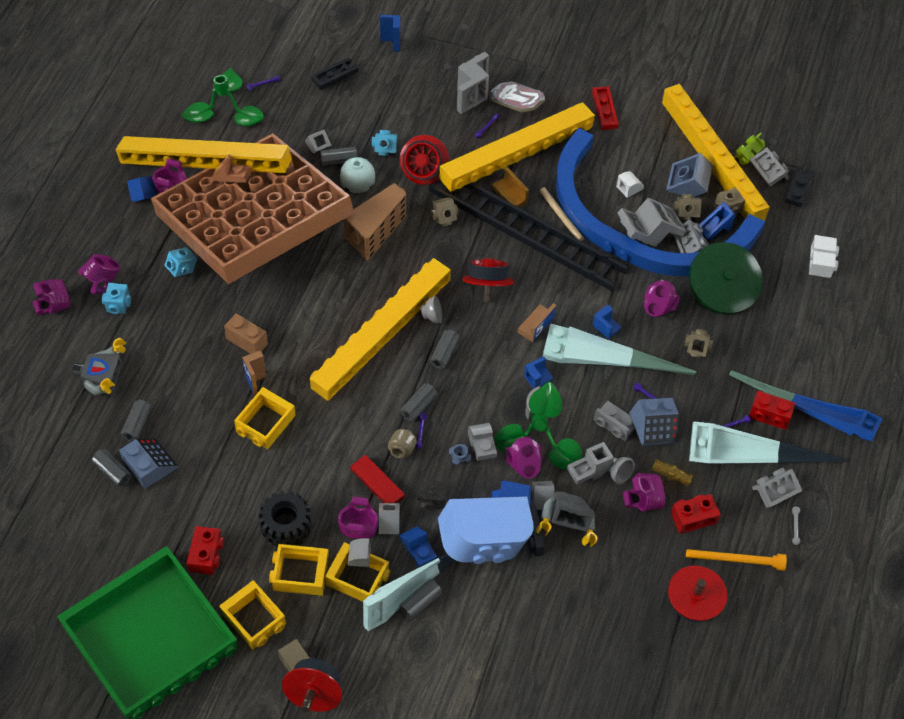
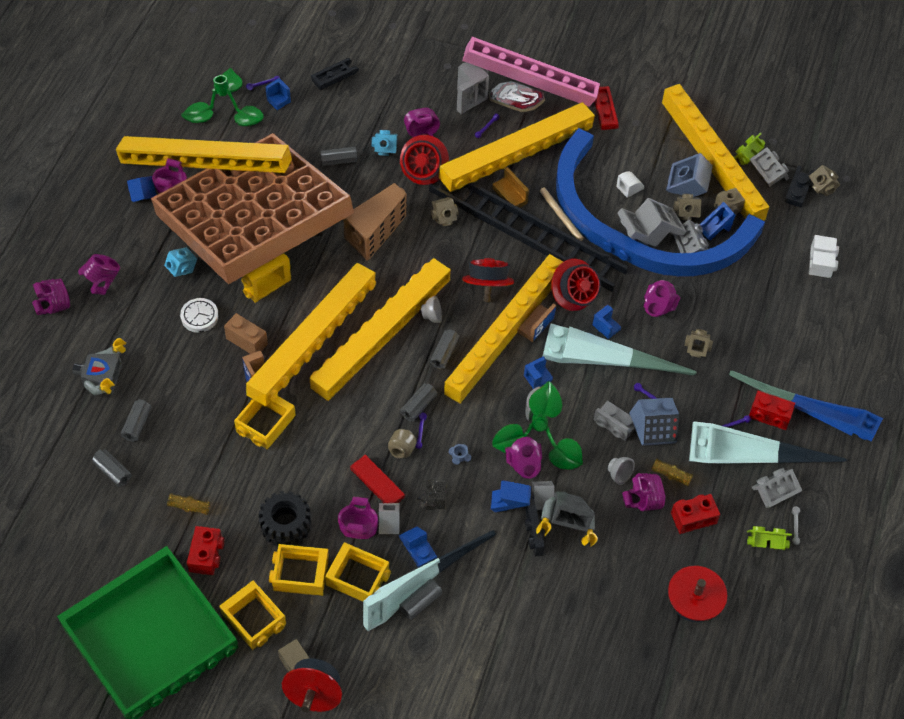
(116, 298): medium azure brick -> none
(147, 461): sand blue slope -> none
(188, 504): none -> clear yellow pin
(199, 315): none -> white tile
(231, 173): nougat slope -> none
(266, 278): none -> yellow window
(278, 94): none -> blue panel
(310, 335): none -> yellow brick
(317, 141): light grey brick -> none
(357, 175): light aqua cylinder -> none
(359, 553): light grey brick -> none
(390, 30): blue panel -> none
(421, 122): none -> magenta piece
(482, 441): light grey brick -> none
(485, 528): light blue brick -> none
(501, 331): none -> yellow brick
(531, 71): none -> bright pink brick
(575, 284): none -> red piece
(594, 464): light grey brick -> none
(725, 278): dark green dish -> none
(760, 536): none -> lime hinge
(777, 562): light orange piece -> none
(824, 180): none -> dark tan brick

